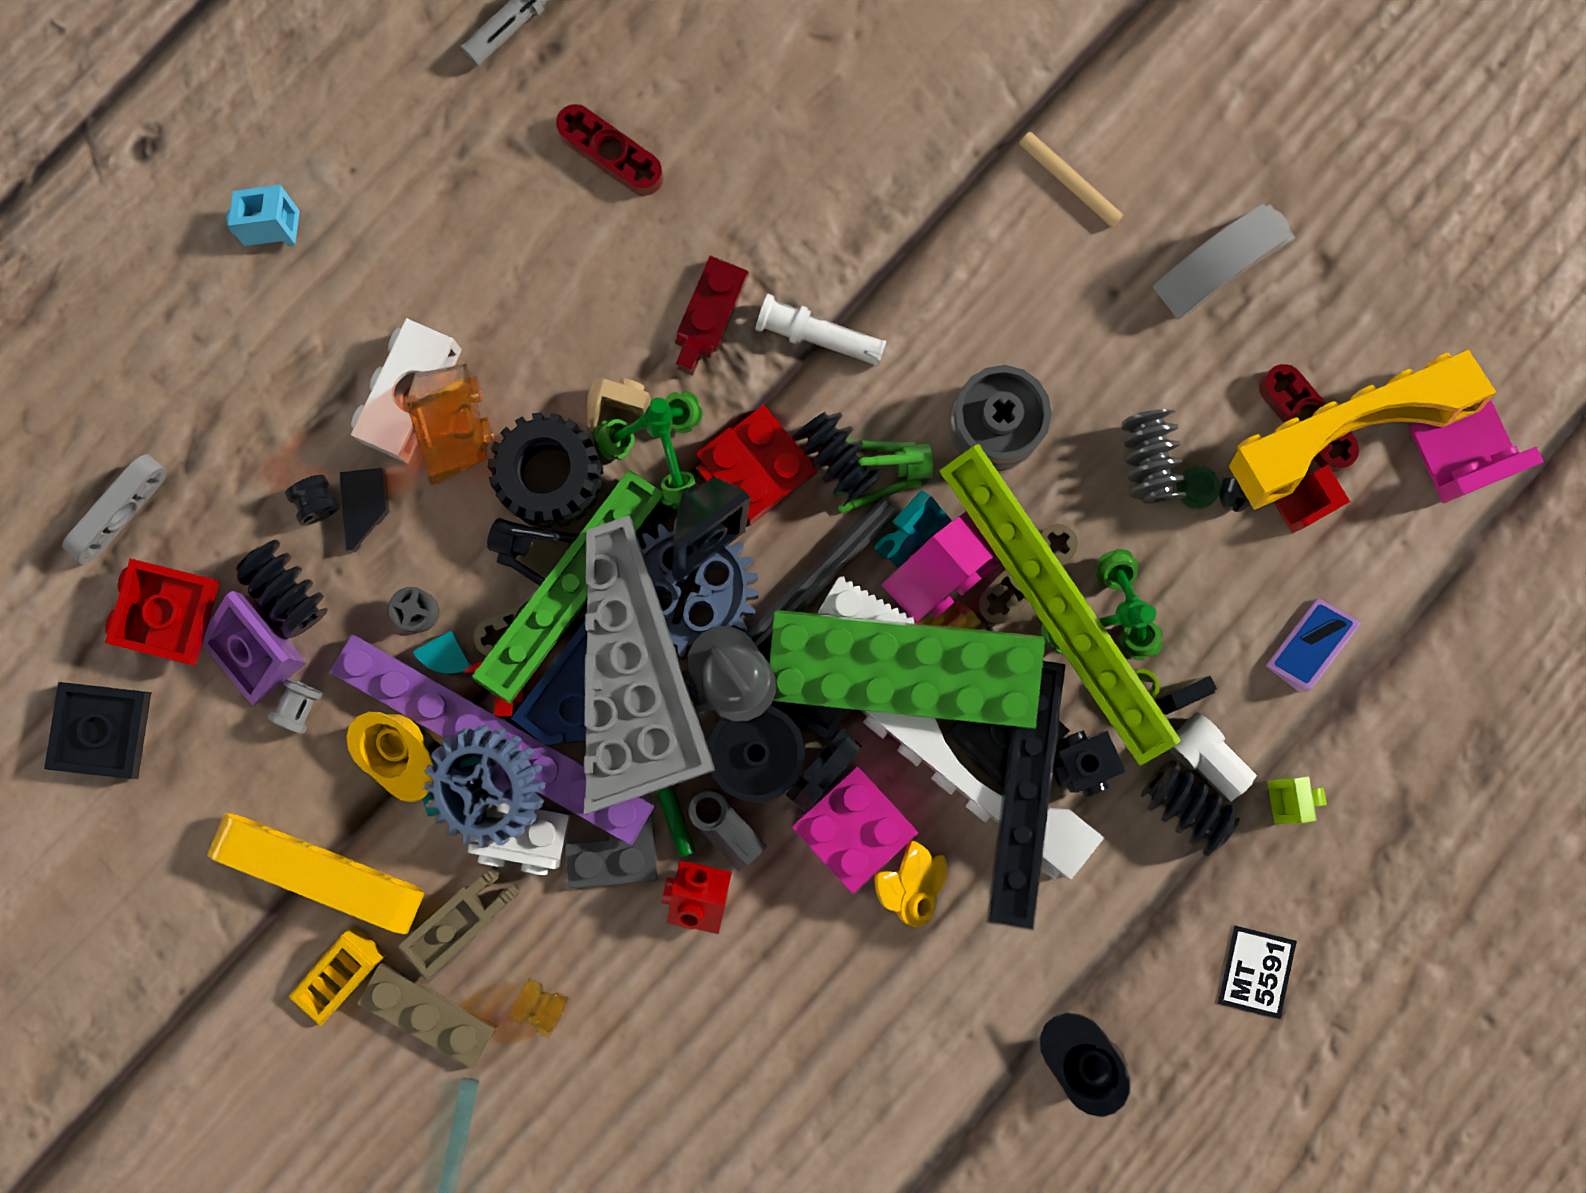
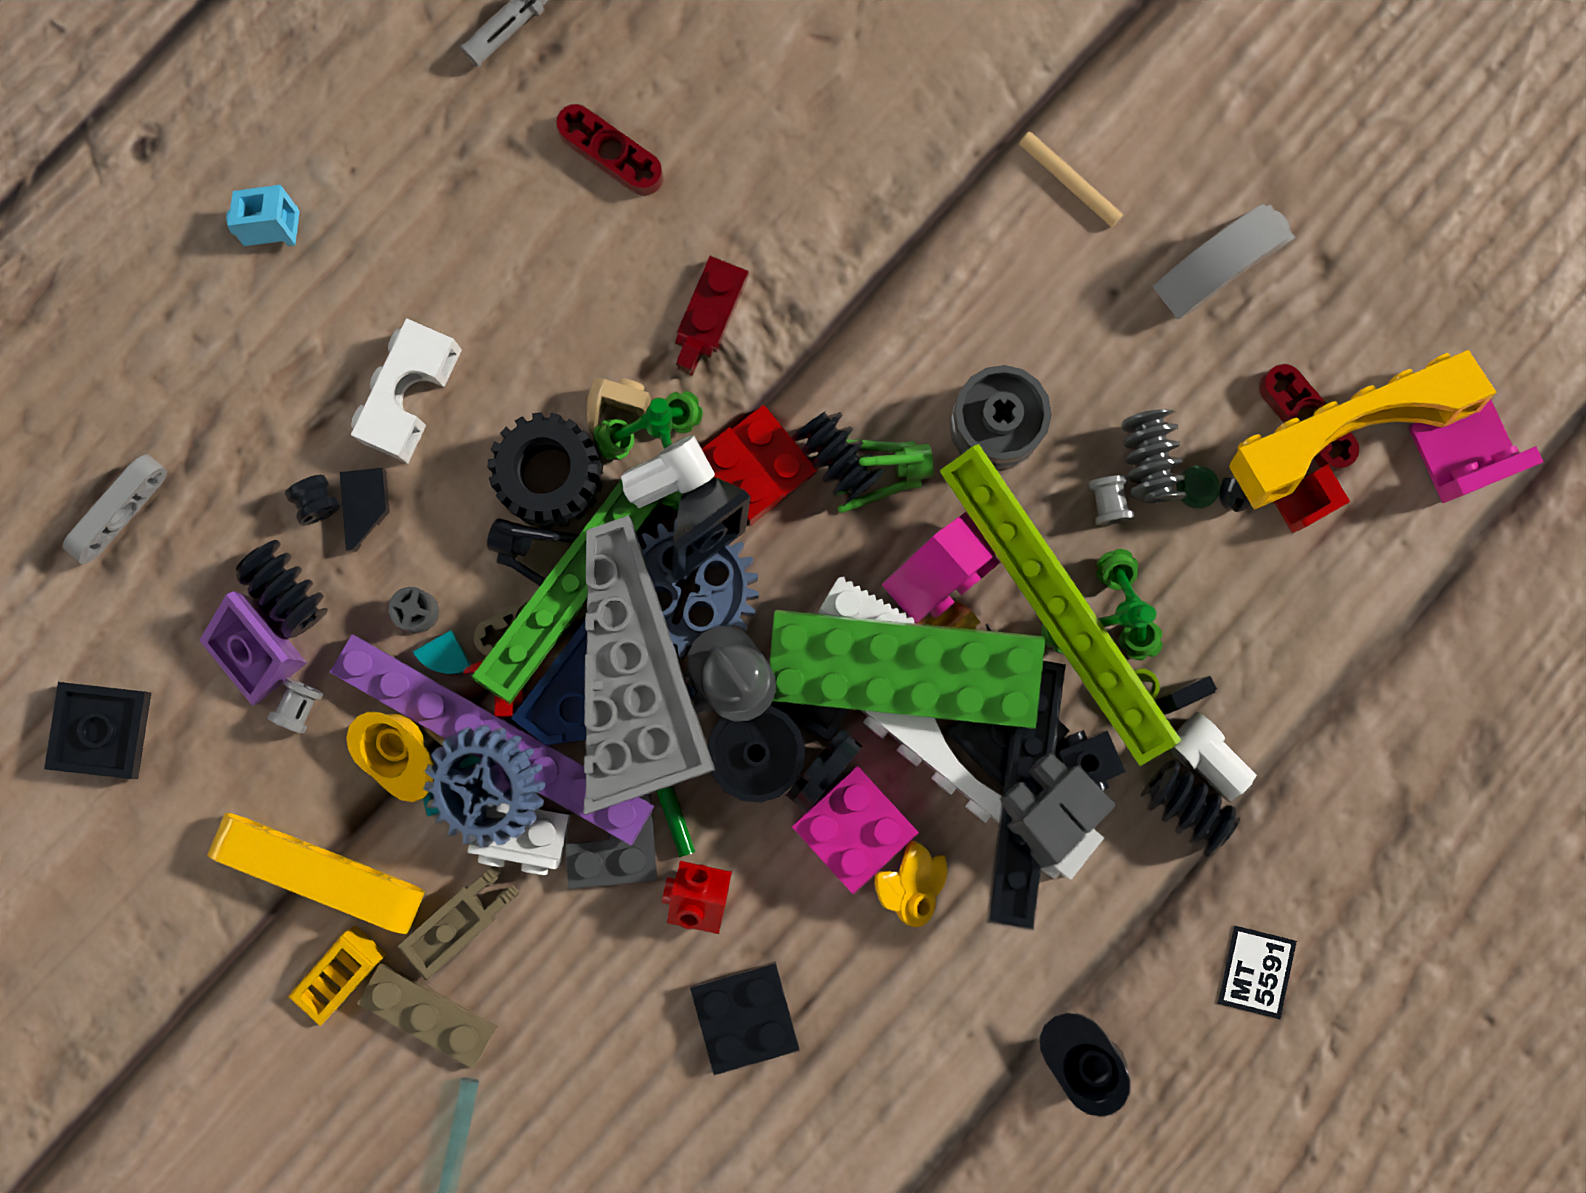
(161, 611): red plate -> none
(448, 421): clear orange slope -> none
(548, 1013): clear yellow wheel -> none
(677, 467): none -> white piece
(728, 831): dark grey piece -> none
(744, 1018): none -> black plate
(800, 326): white pin -> none
(826, 569): dark grey axle -> none
(916, 525): teal plate -> none
(1012, 605): dark tan beam -> none
(1059, 813): none -> dark grey hips
(1111, 500): none -> light grey bush
(1294, 800): lime tile -> none
(1312, 645): slope -> none

